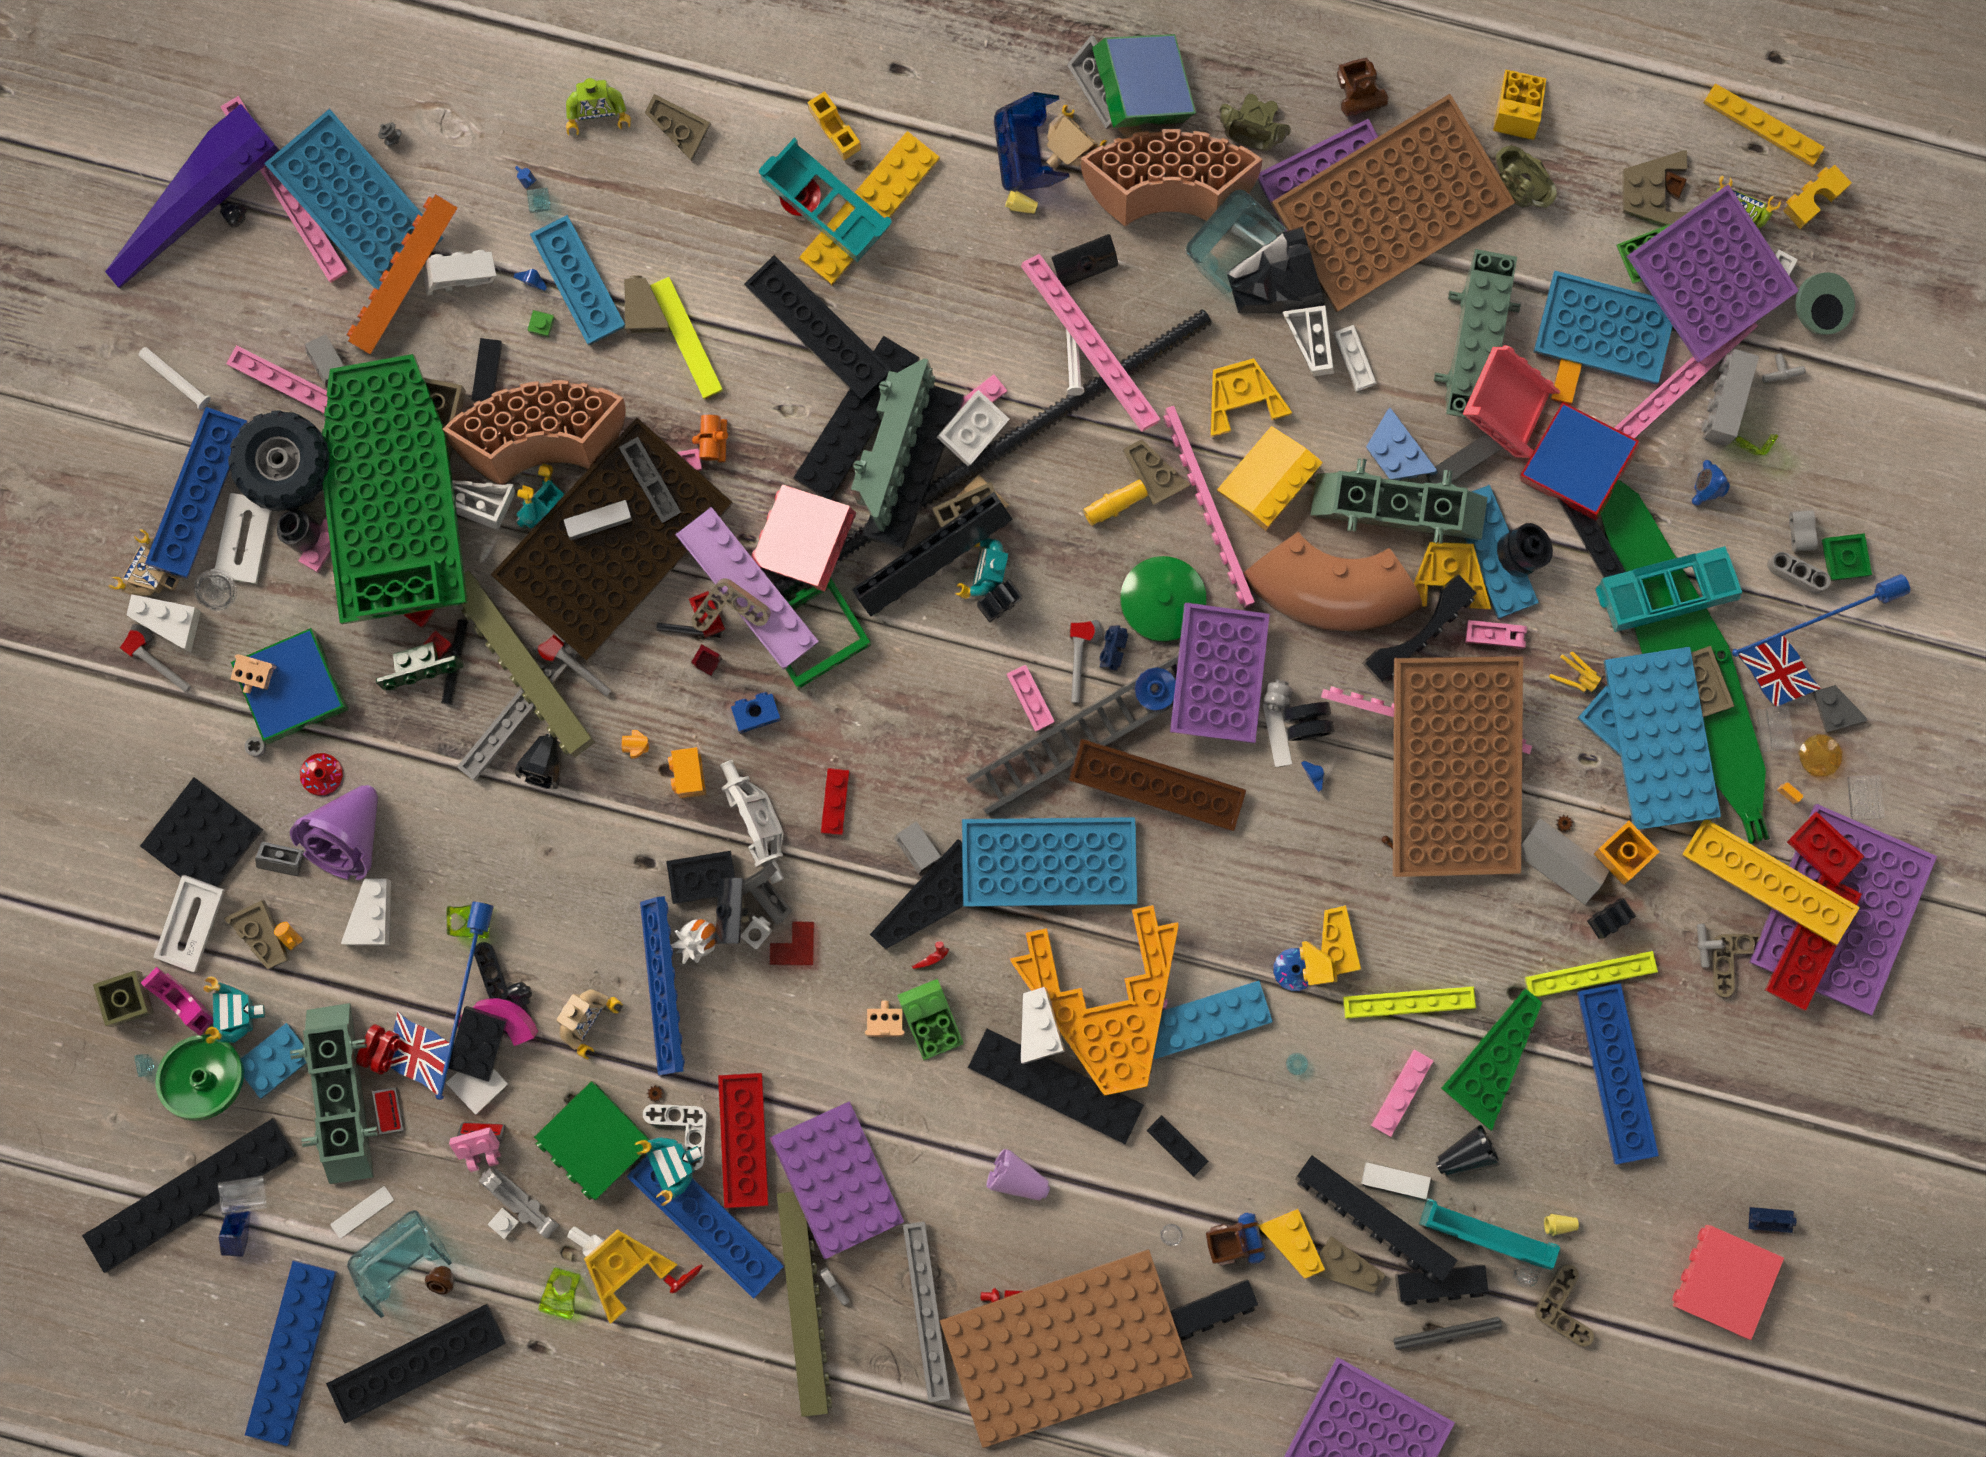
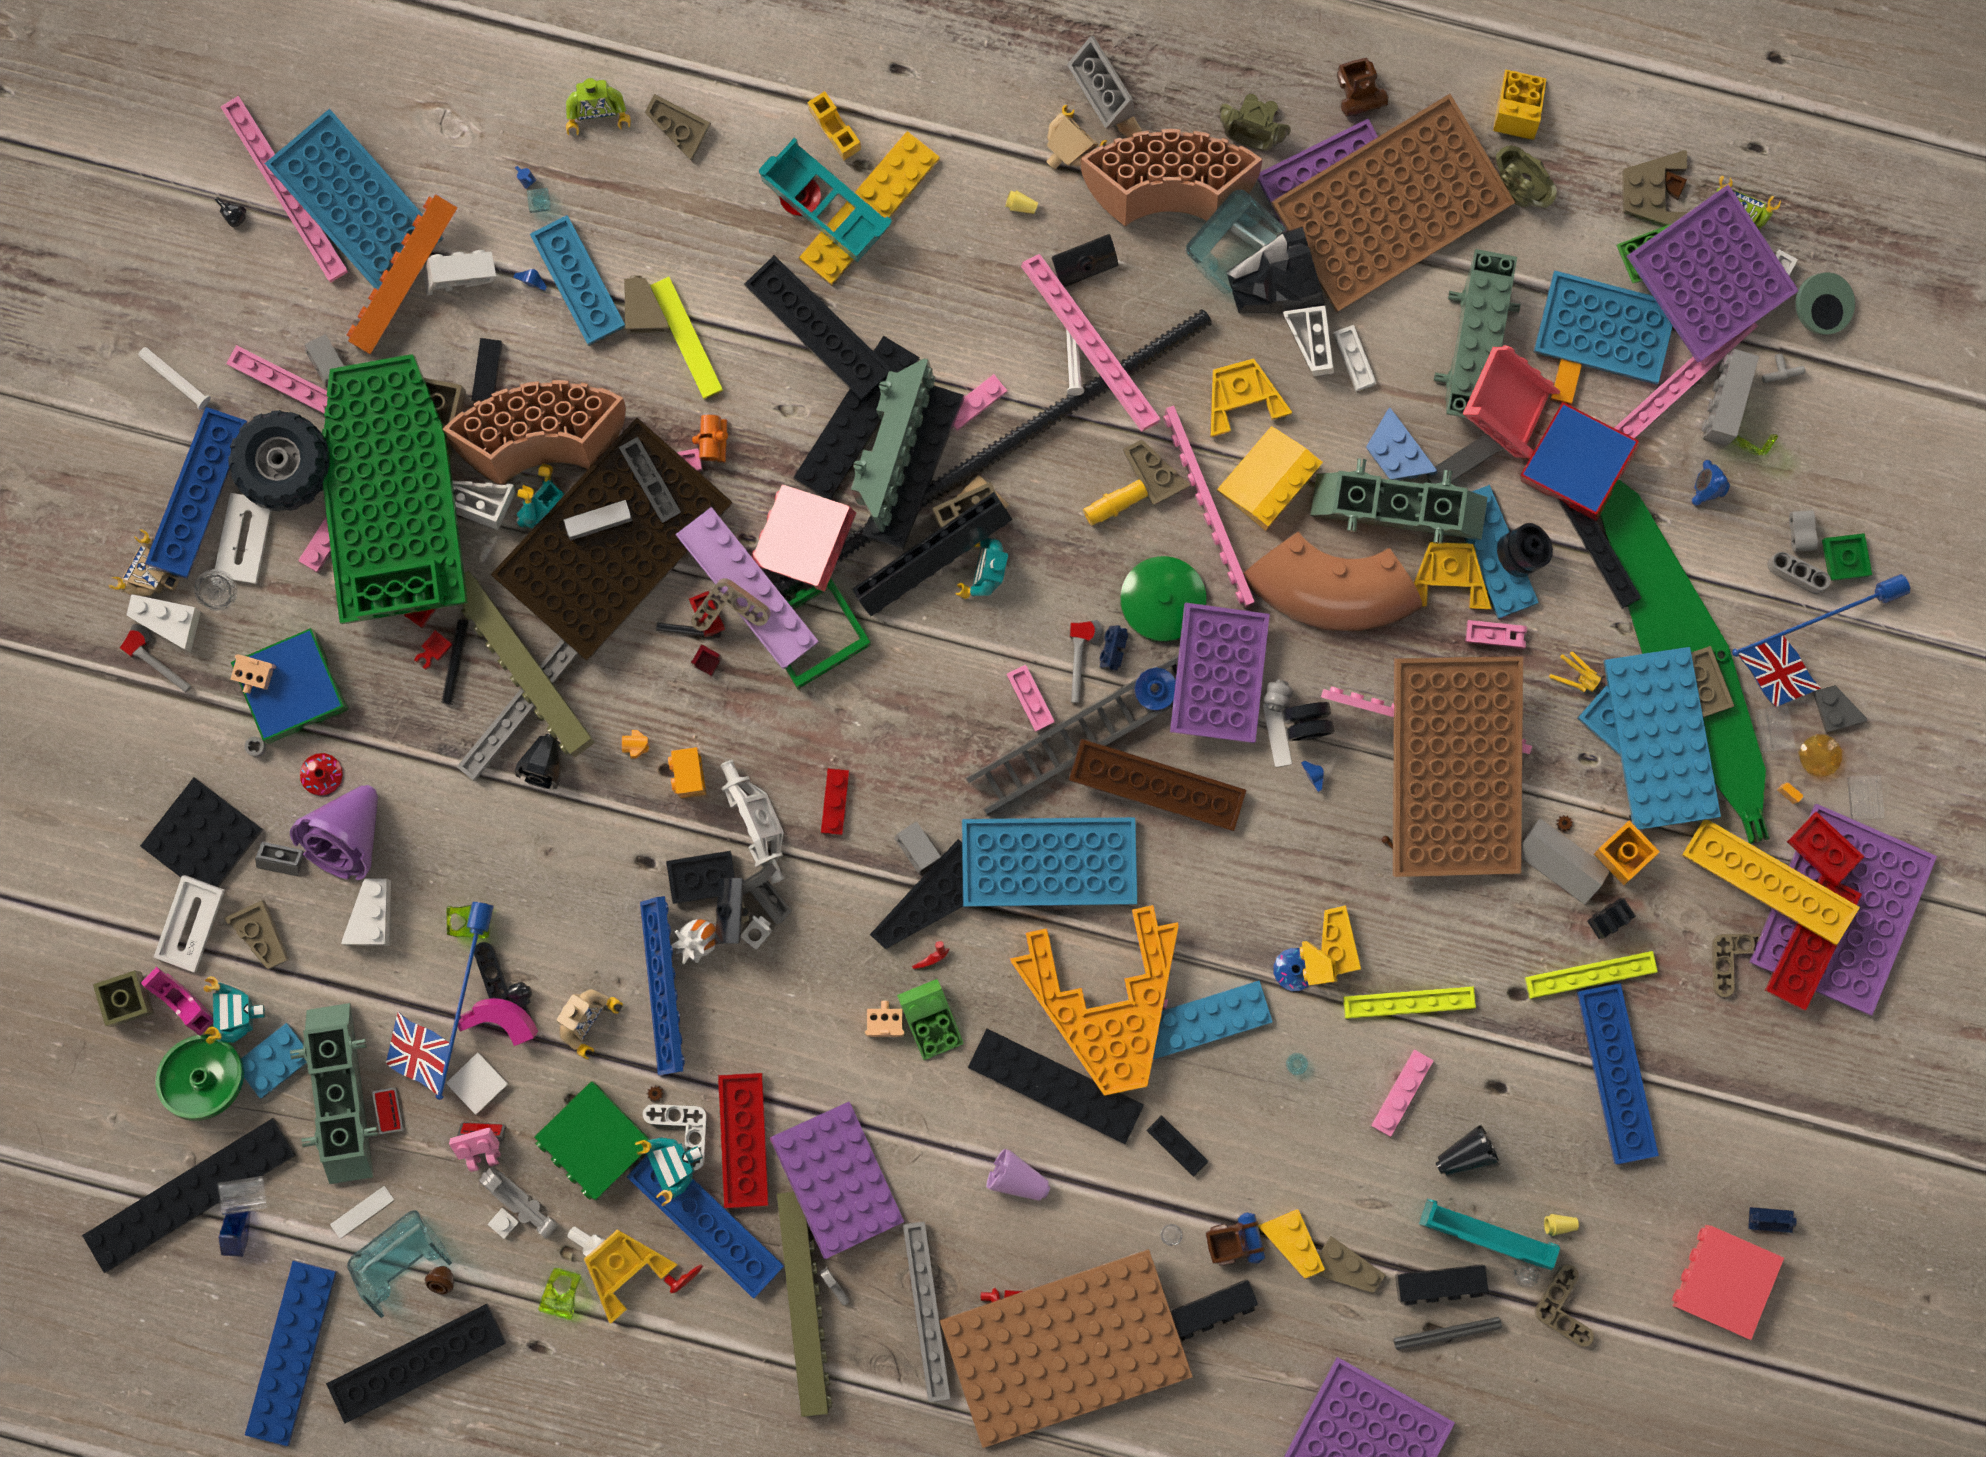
(144, 1065): clear light blue plate -> none
(215, 169): dark purple wedge -> none
(287, 935): light orange piece -> none
(298, 530): black piece -> none
(379, 1049): red brick -> none
(389, 133): dark grey wheel -> none
(417, 665): dark green bracket -> none
(477, 1043): black plate -> none
(541, 323): bright green plate -> none
(554, 648): piece -> none
(768, 715): blue brick -> none
(799, 951): clear red tile -> none
(973, 428): white plate -> none
(999, 600): black gear -> none
(1019, 143): clear blue windscreen -> none
(1039, 1027): white wedge -> none
(1144, 80): tile -> none
(1376, 1220): black brick -> none
(1395, 1180): white tile -> none
(1452, 597): black arch -> none
(1489, 1068): green wing -> none
(1628, 602): teal piece -> none
(1704, 945): light grey piece -> none
(1763, 125): yellow plate -> none
(1829, 184): yellow arch -> none

